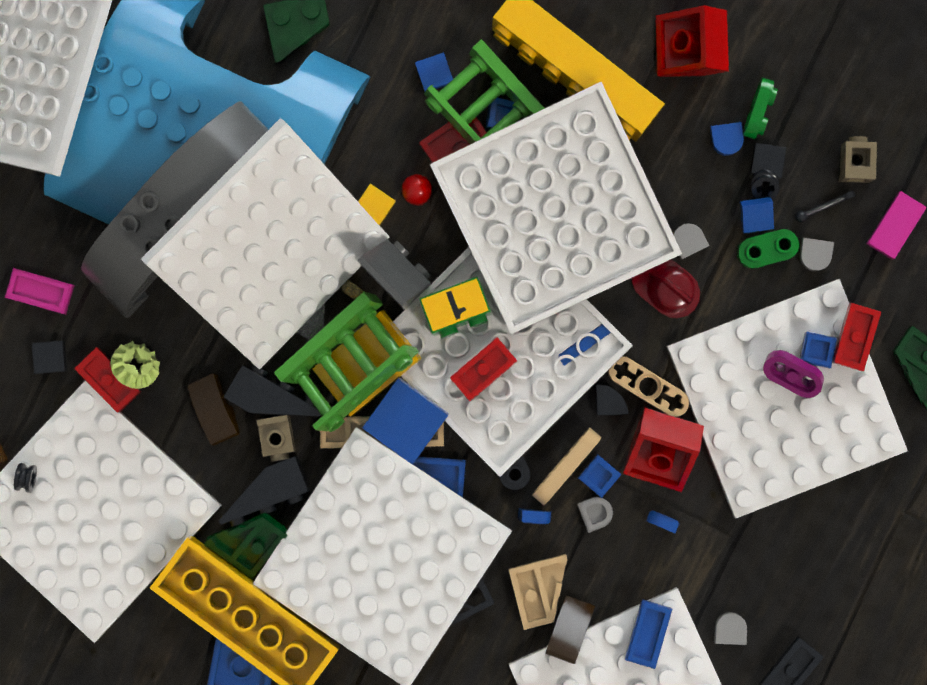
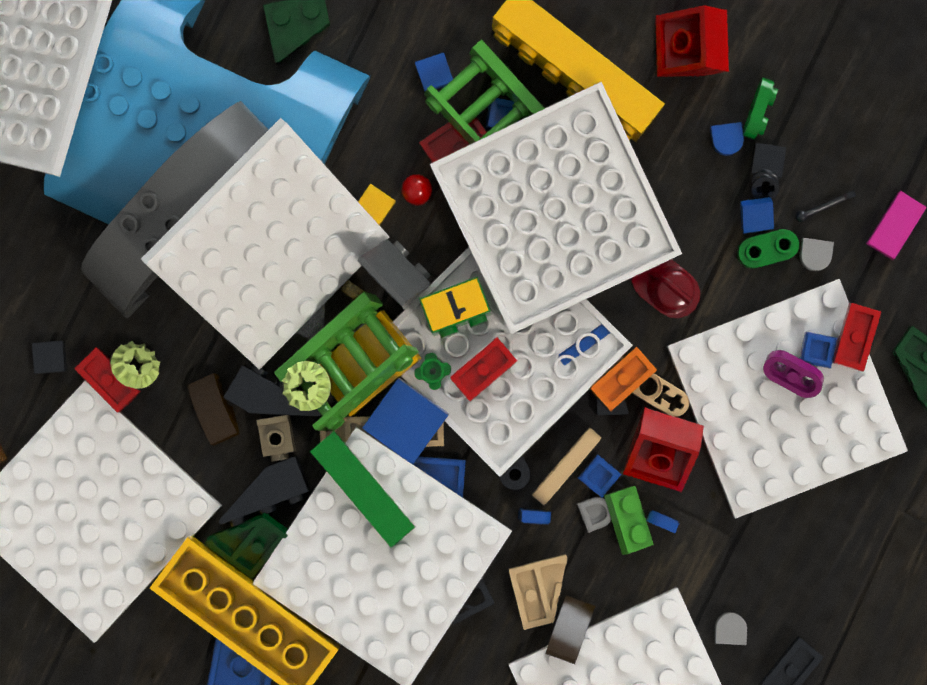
(25, 477): black bush -> none
(39, 291): dark pink tile -> none
(317, 394): none -> yellowish green gear
(363, 489): none -> green tile
(432, 362): none -> green plate
(623, 379): none -> orange plate
(628, 520): none -> bright green plate
(648, 634): blue tile -> none
(690, 239): light grey tile -> none
(866, 152): dark tan brick -> none

